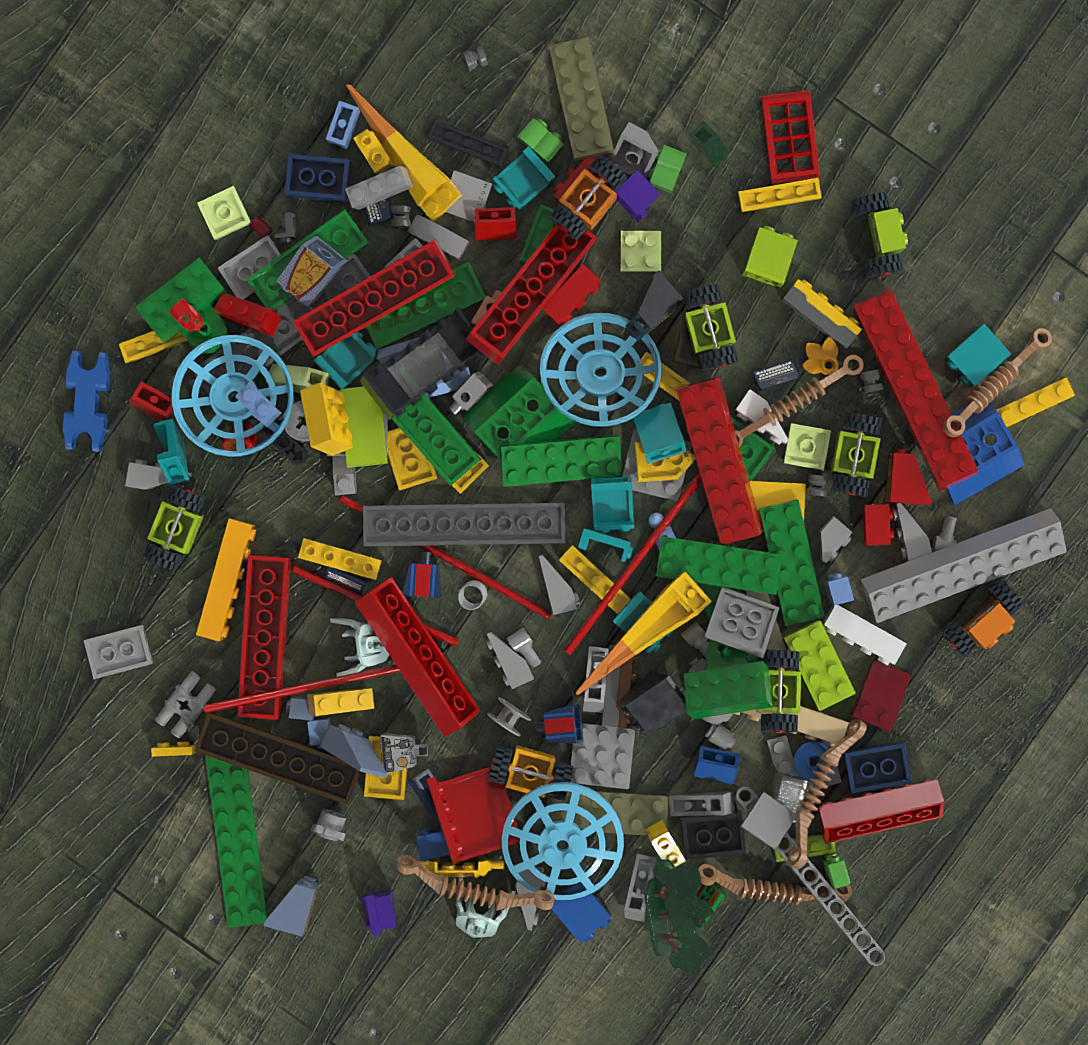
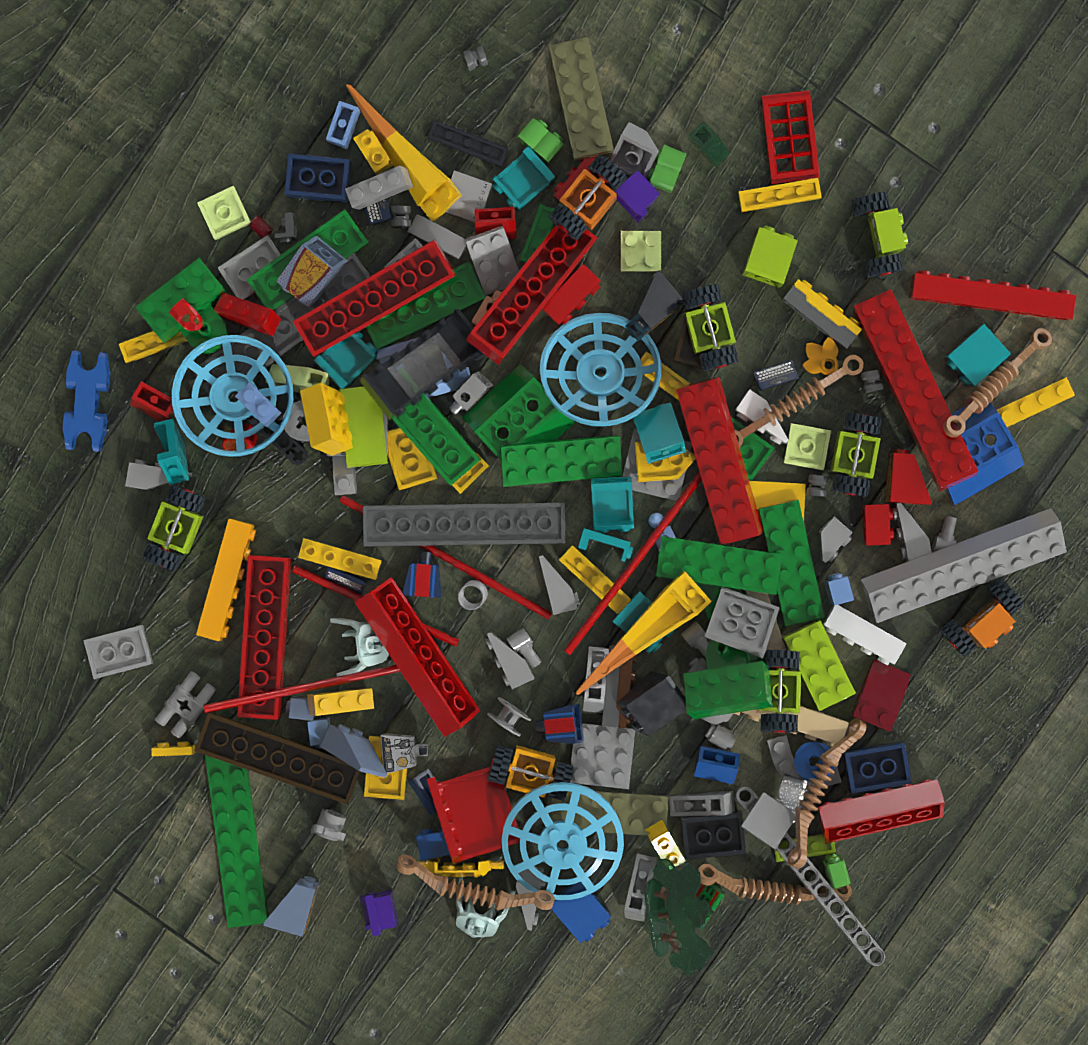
(492, 259): none -> light grey plate
(994, 297): none -> red brick

